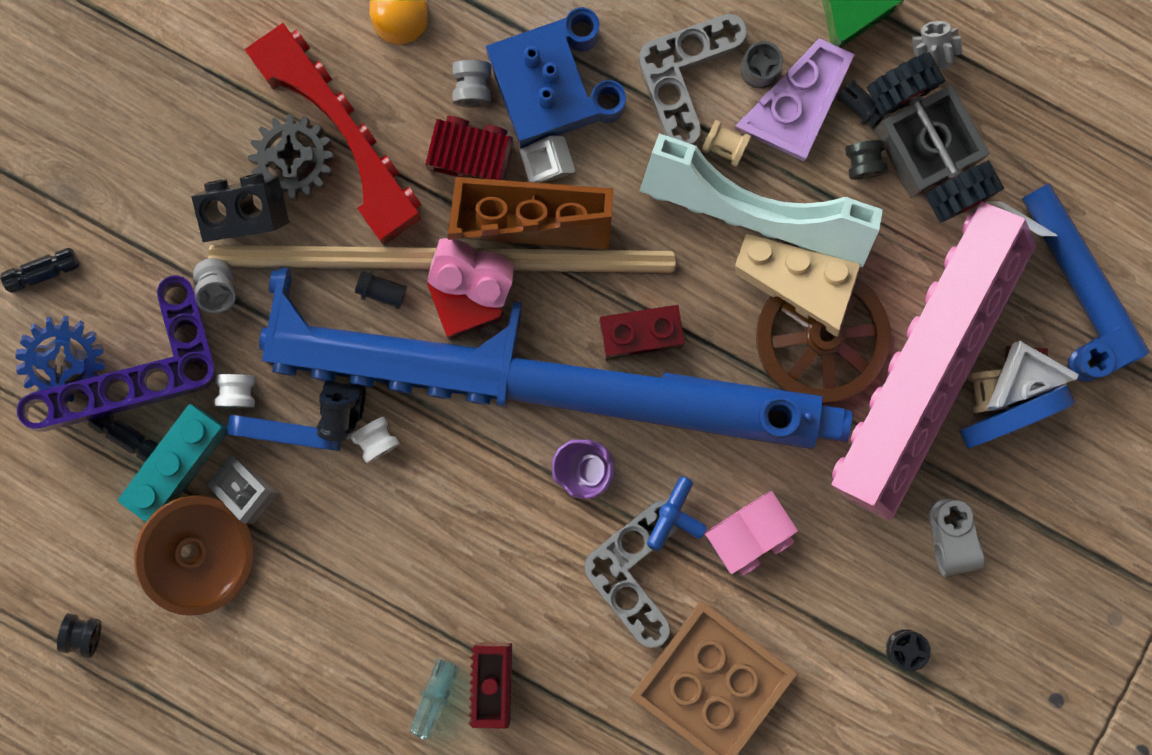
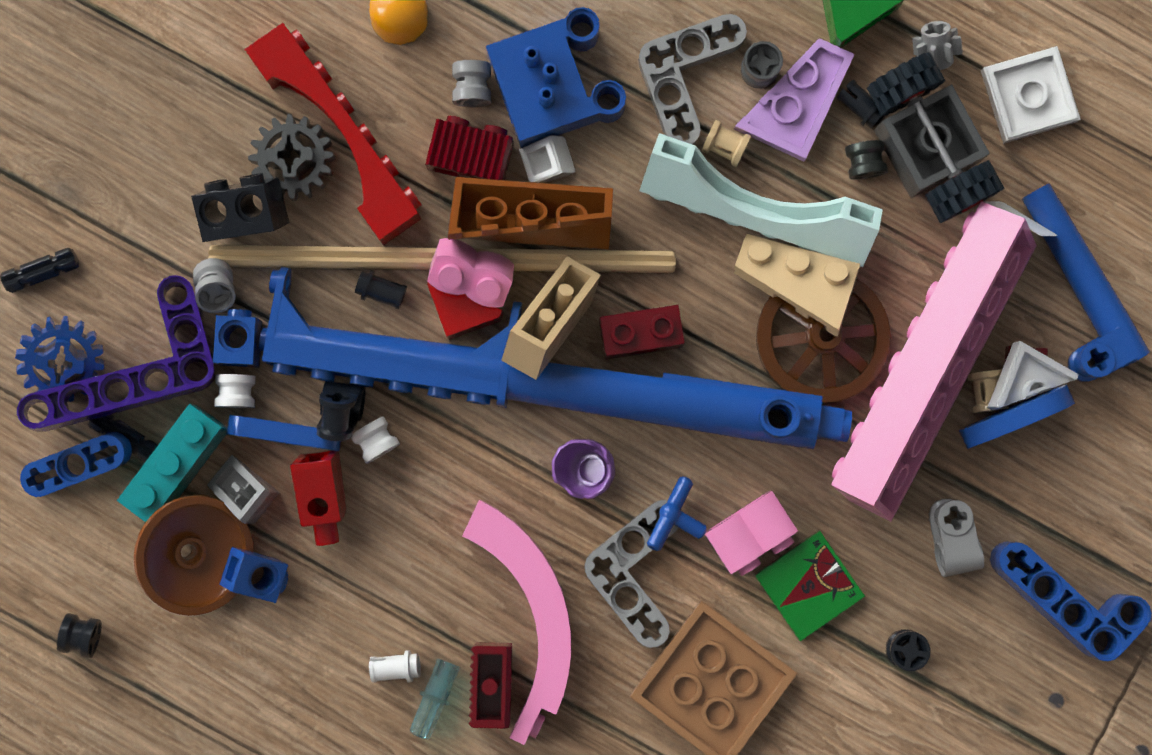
(65, 476): none -> blue beam
(239, 571): none -> blue brick
(246, 355): none -> blue brick
(319, 477): none -> red torso
(395, 667): none -> white pin
(539, 582): none -> bright pink arch
(550, 318): none -> tan brick
(809, 585): none -> green tile
(1030, 94): none -> white tile
(1062, 594): none -> blue beam

